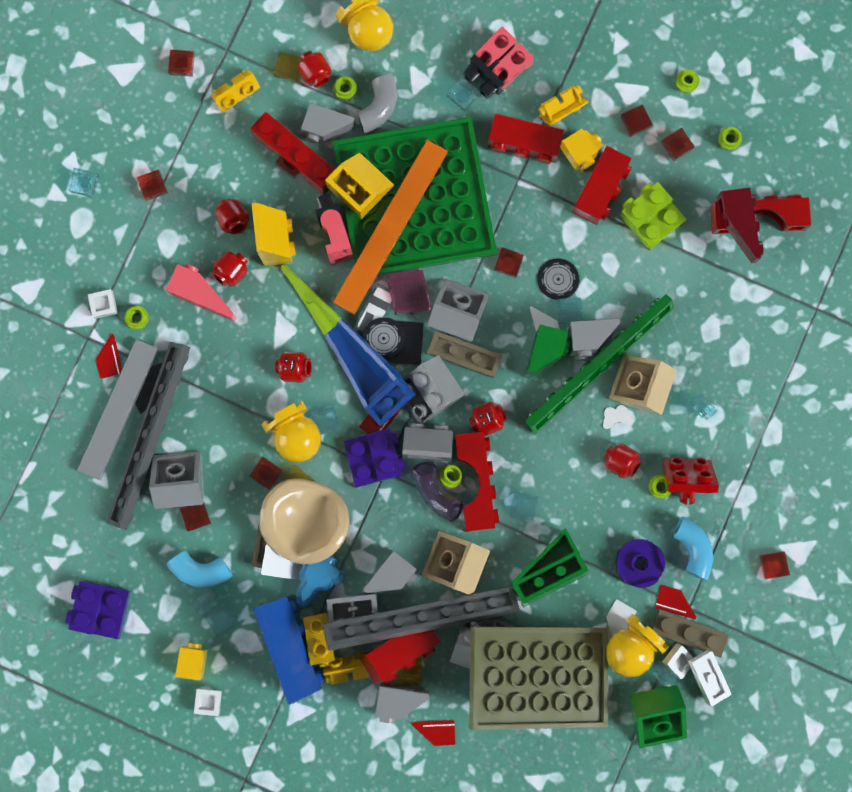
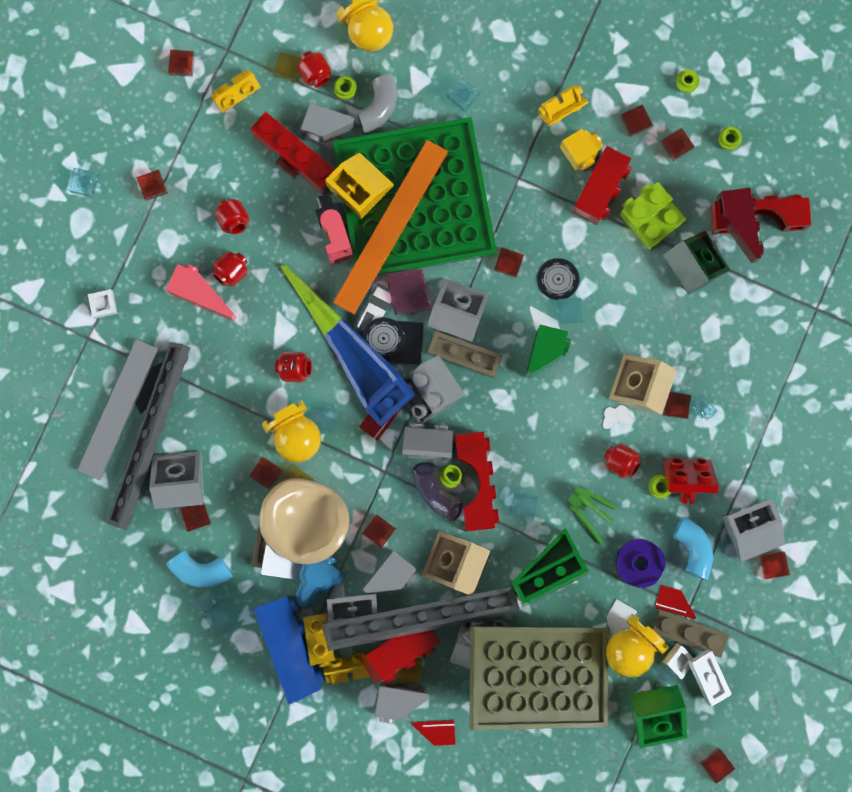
(97, 609): dark purple plate -> none
(108, 360): red sticker -> none
(131, 312): lime plate -> none
(191, 661): yellow brick -> none
(207, 702): white plate -> none
(273, 235): yellow slope -> none
(374, 457): dark purple plate -> none
(379, 531): none -> clear red plate
(488, 418): red head -> none
(498, 63): coral hips -> none
(525, 139): red brick -> none
(582, 499): none -> bright green plant
(588, 336): light grey slope -> none
(593, 369): green plate -> none
(677, 405): none -> clear red tile
(696, 262): none -> dark green slope
(717, 765): none -> clear red plate
(755, 529): none -> light grey slope

